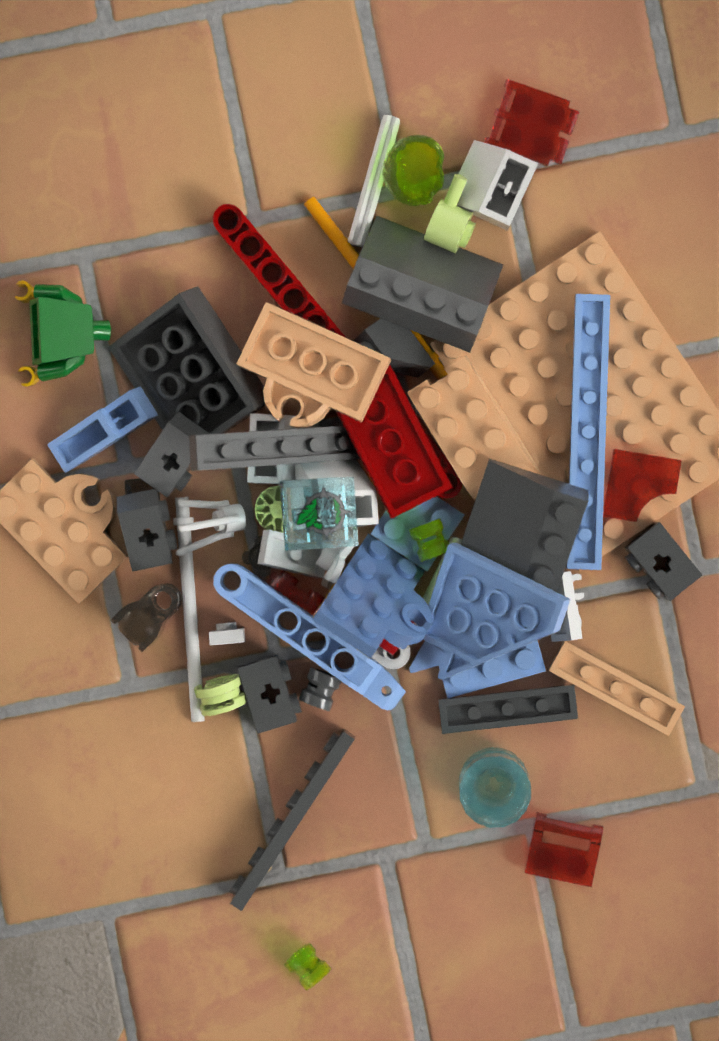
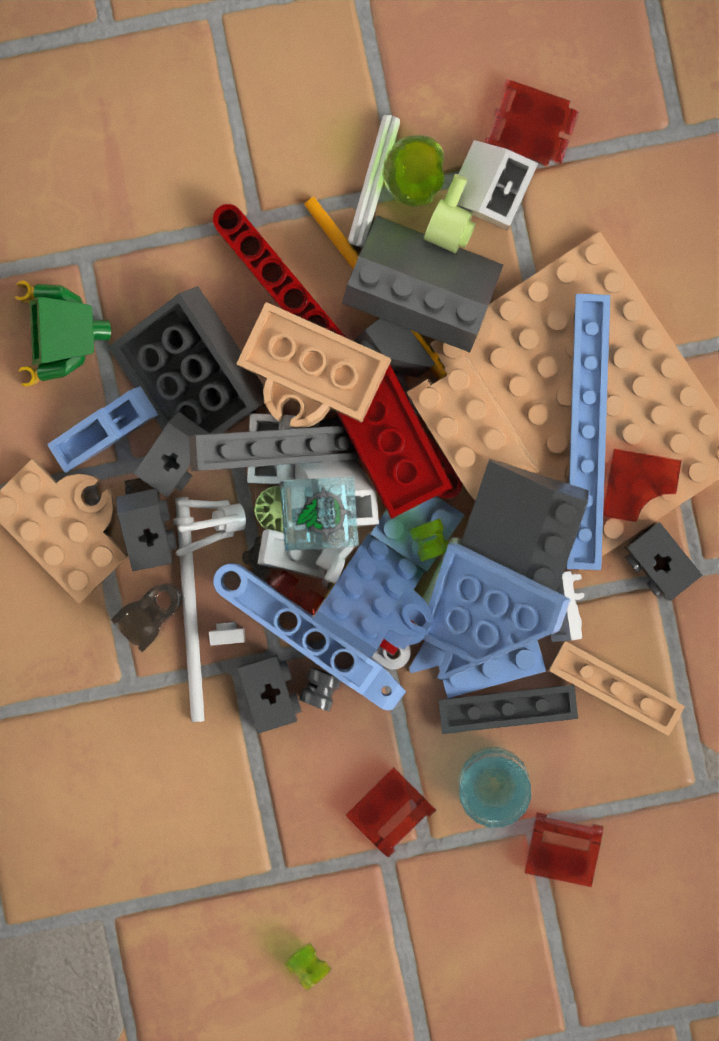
(220, 695): yellowish green wheel -> none
(282, 830): dark grey plate -> none
(382, 804): none -> clear red plate

